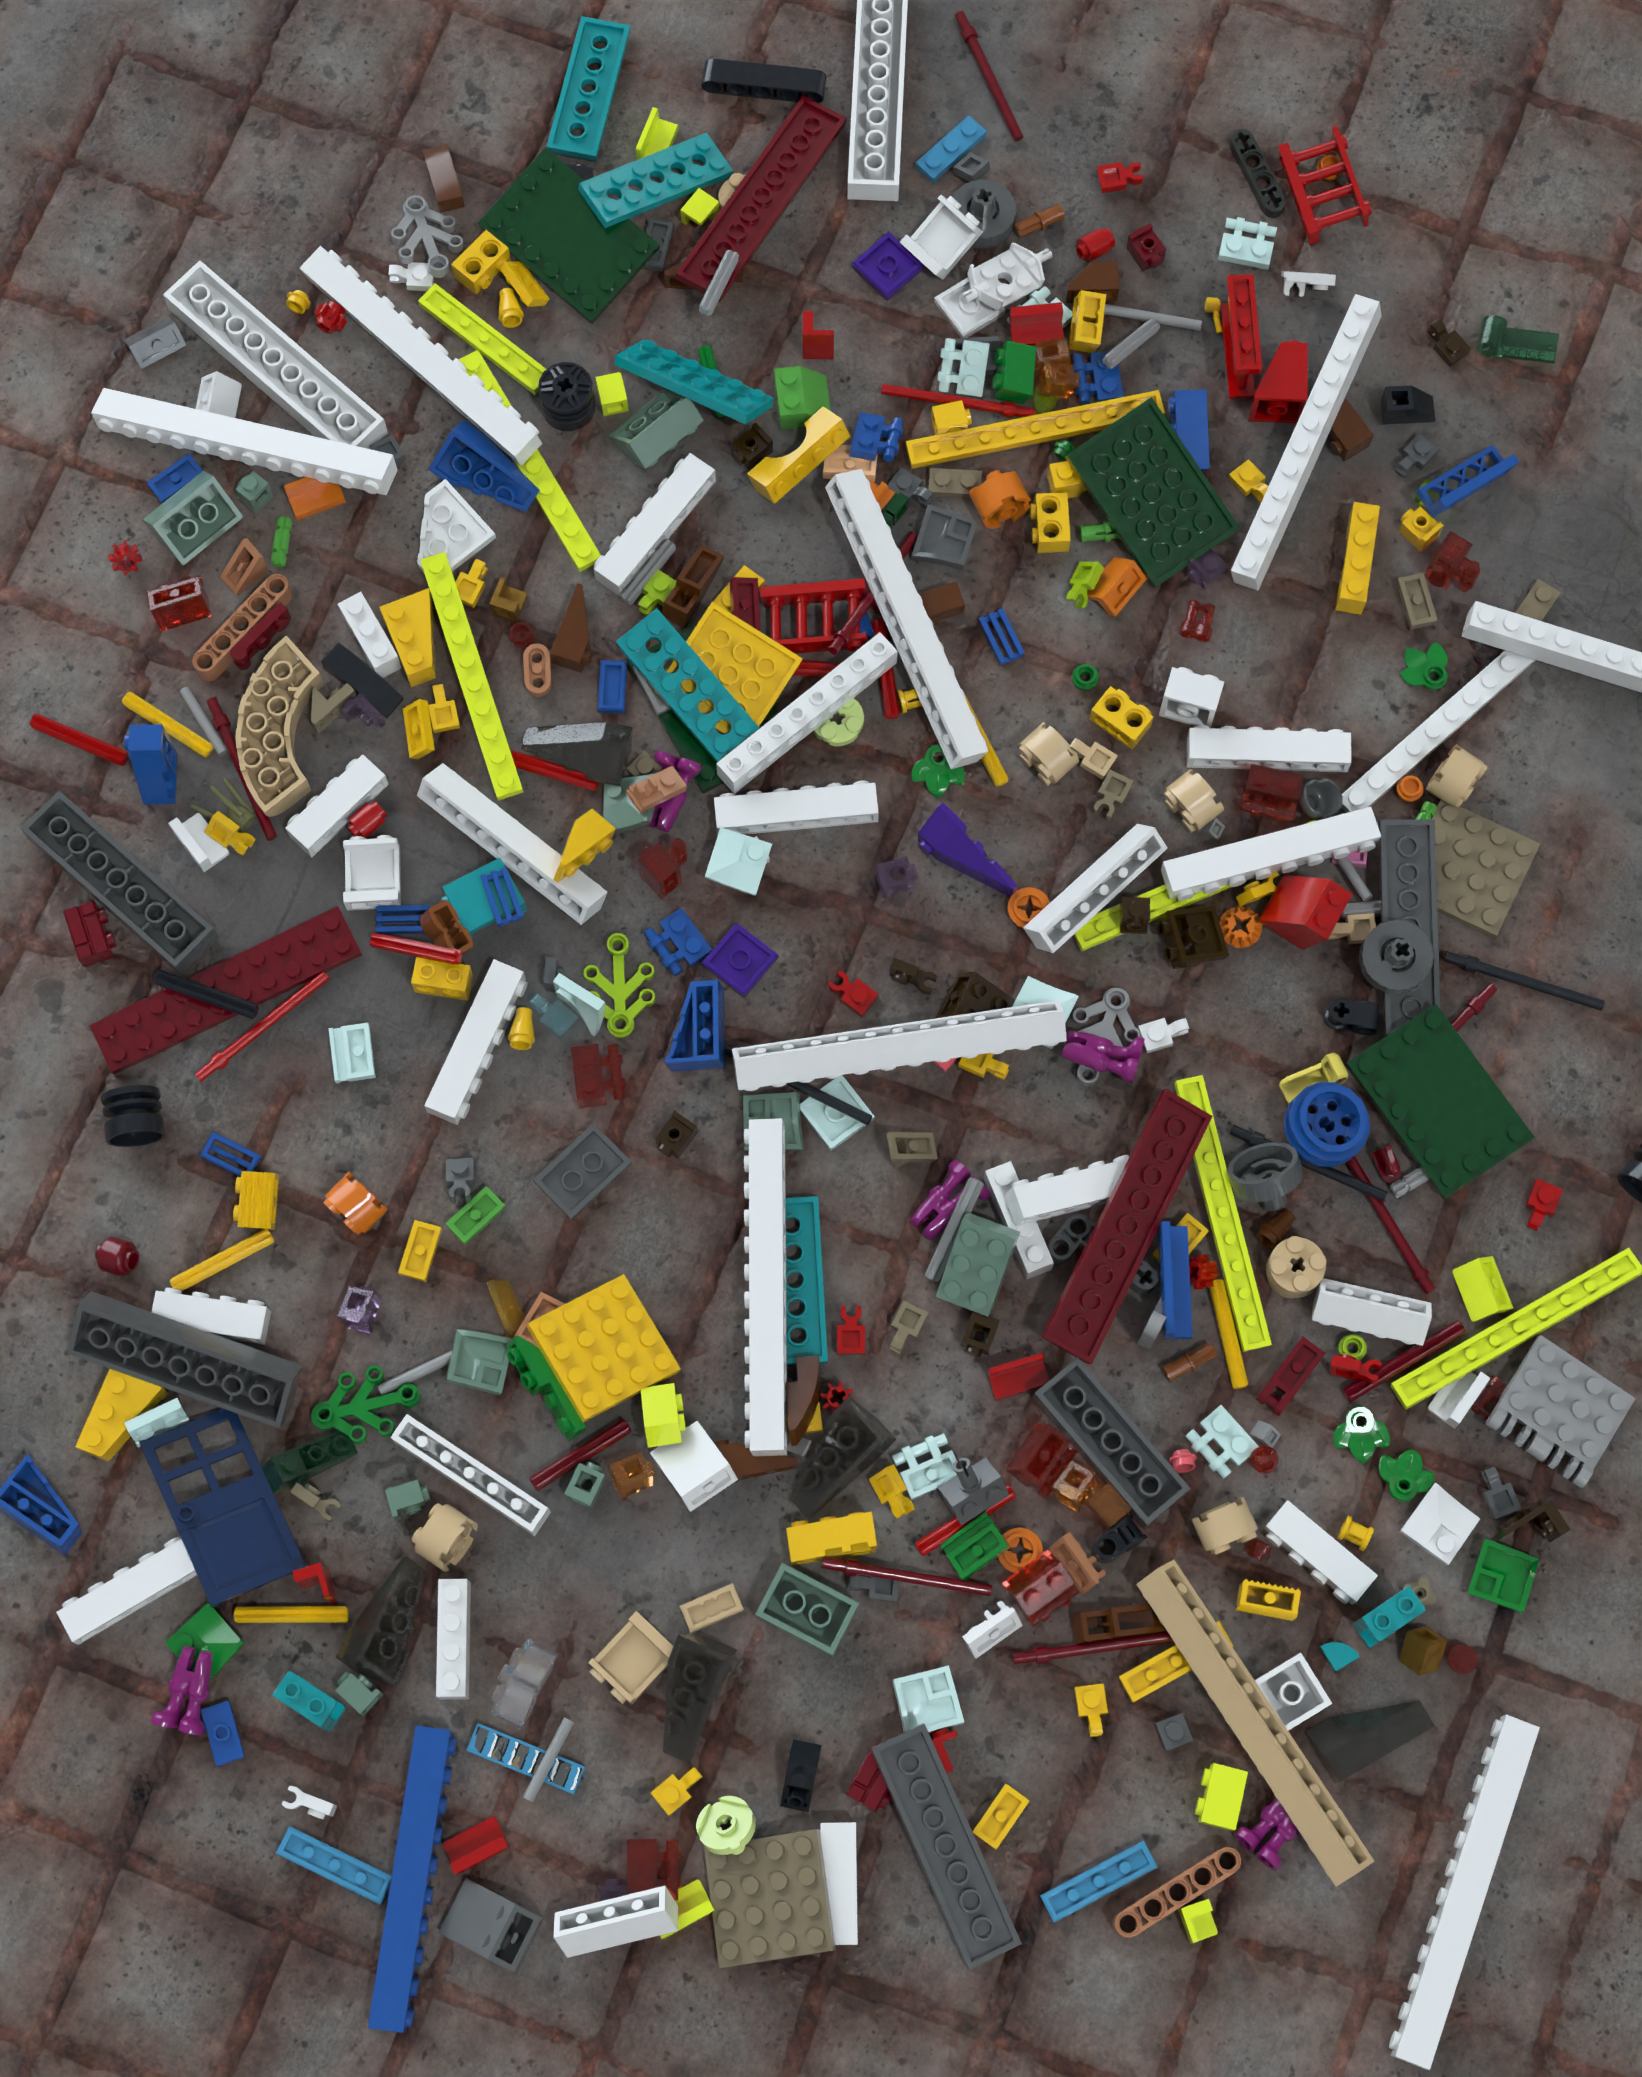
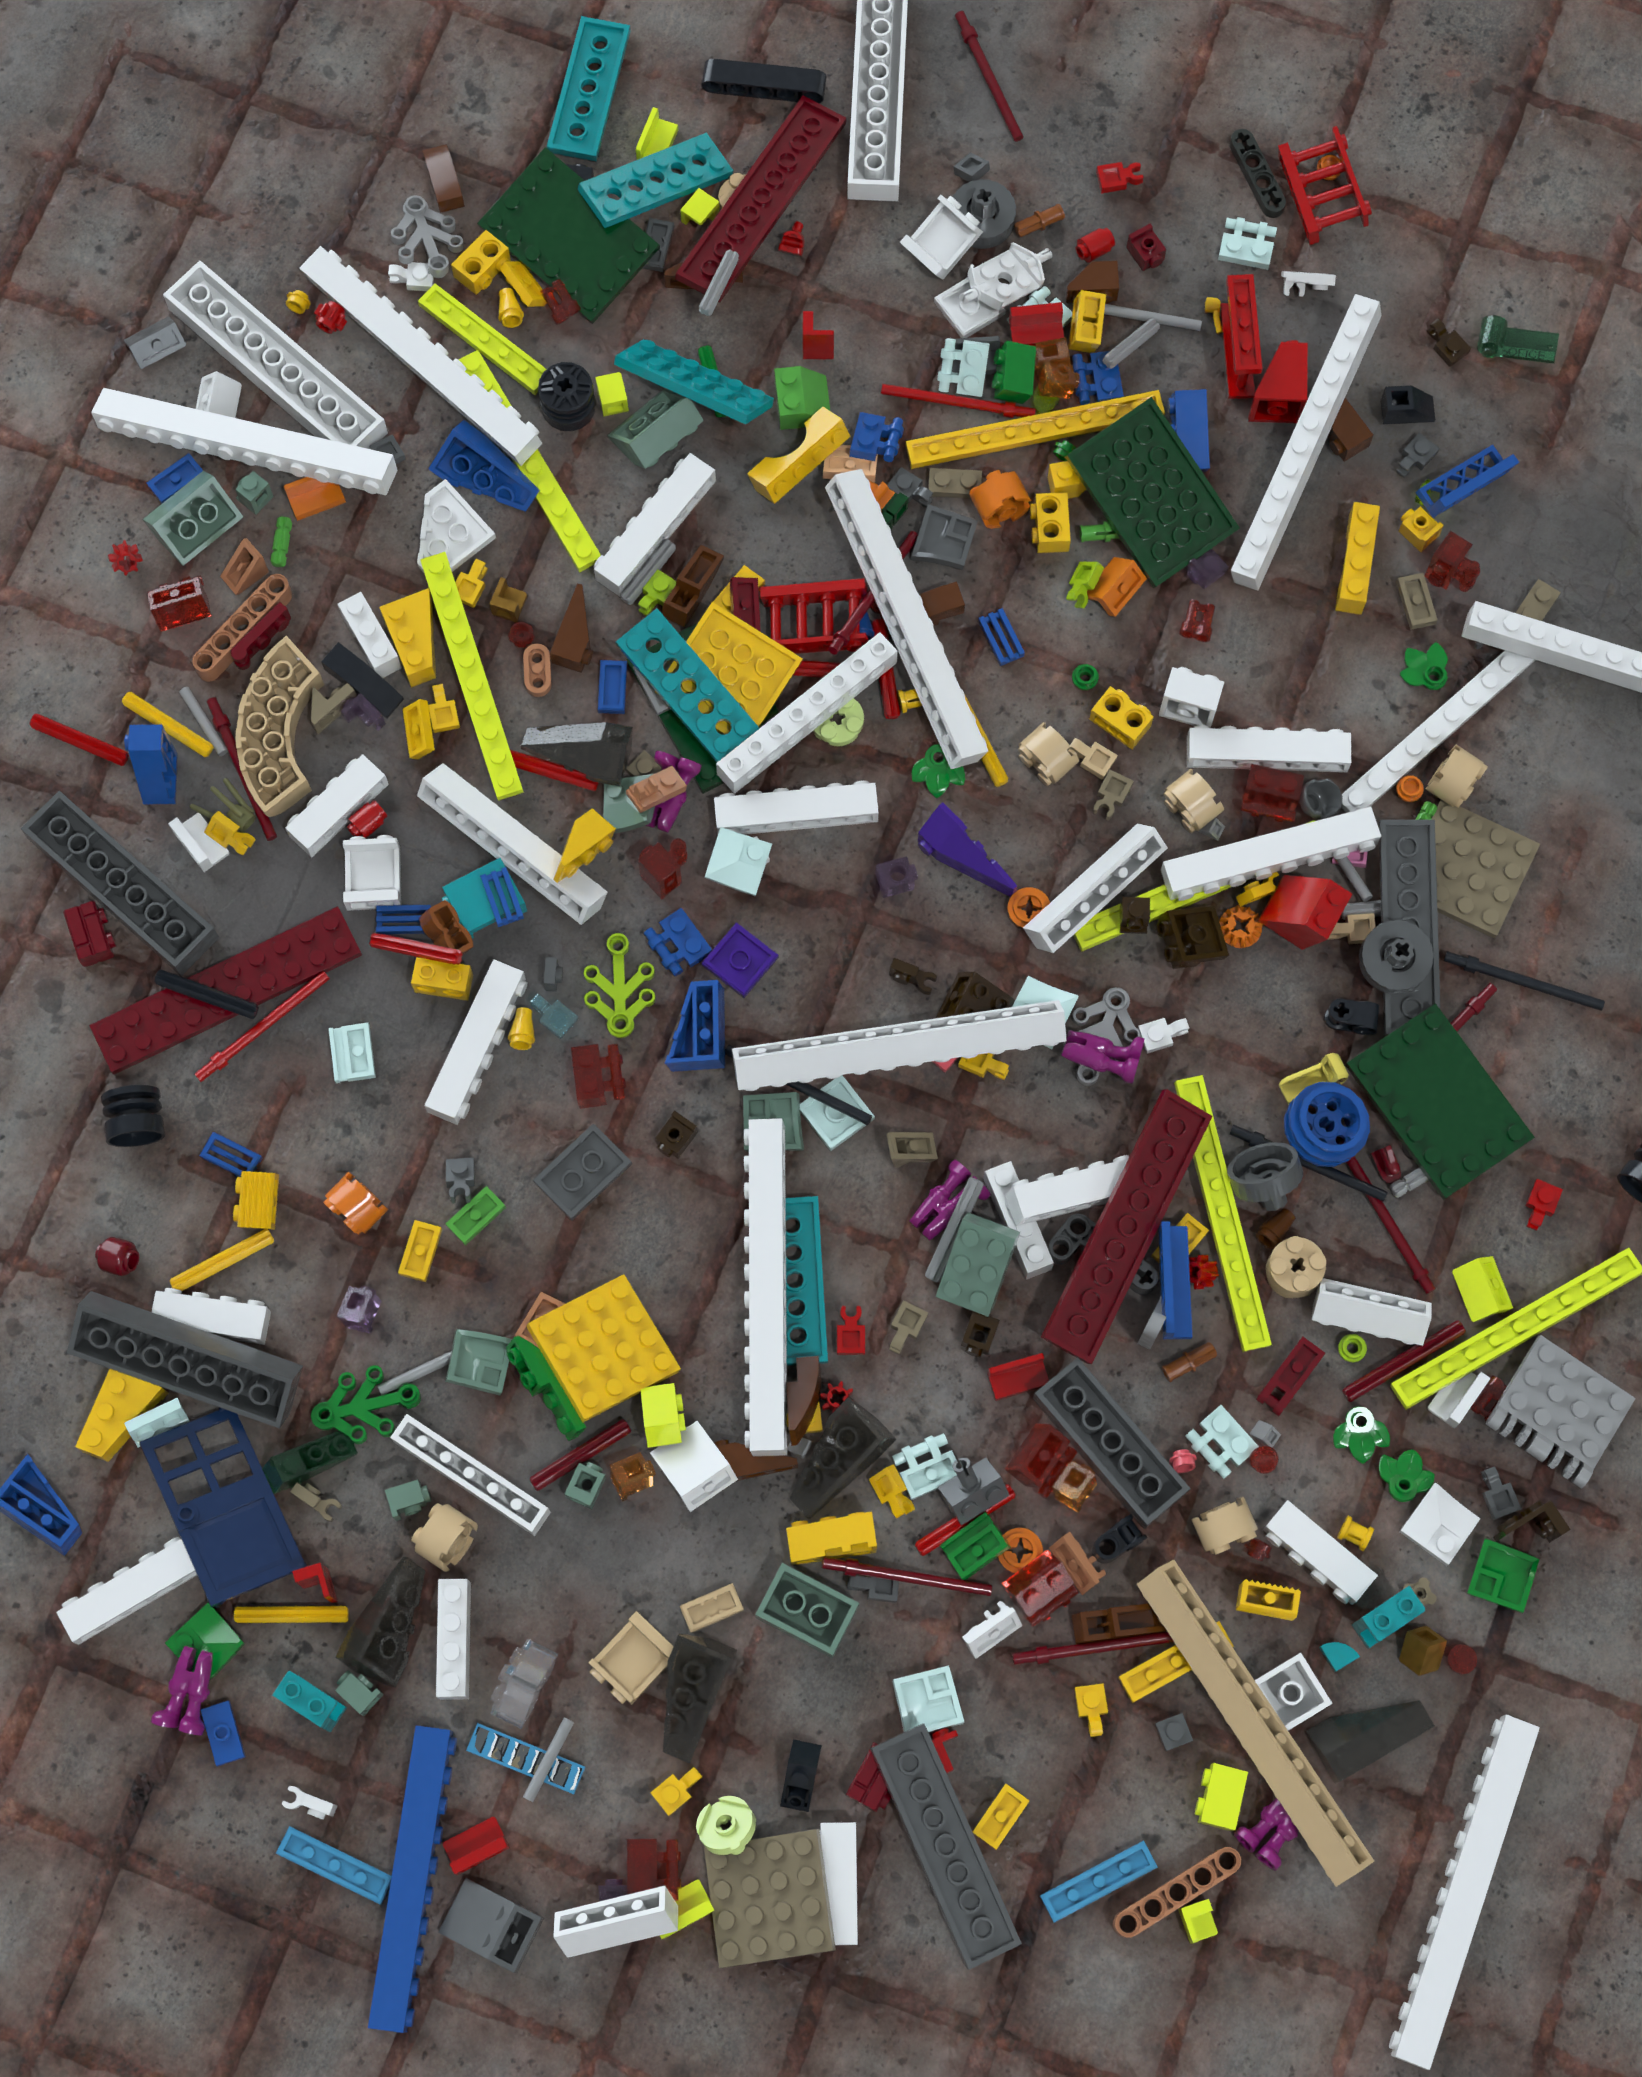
(506, 1305): clear yellow slope -> none
(562, 311): none -> clear red piece
(585, 1004): light aqua plate -> none
(752, 455): dark brown brick -> none
(793, 240): none -> red piece
(855, 996): red plate -> none
(887, 266): dark purple plate -> none
(950, 149): dark azure plate -> none
(950, 417): yellow brick -> none
(1107, 1505): clear orange brick -> none
(1228, 1334): yellow axle -> none
(1248, 480): yellow plate -> none
(1350, 1368): red plate -> none

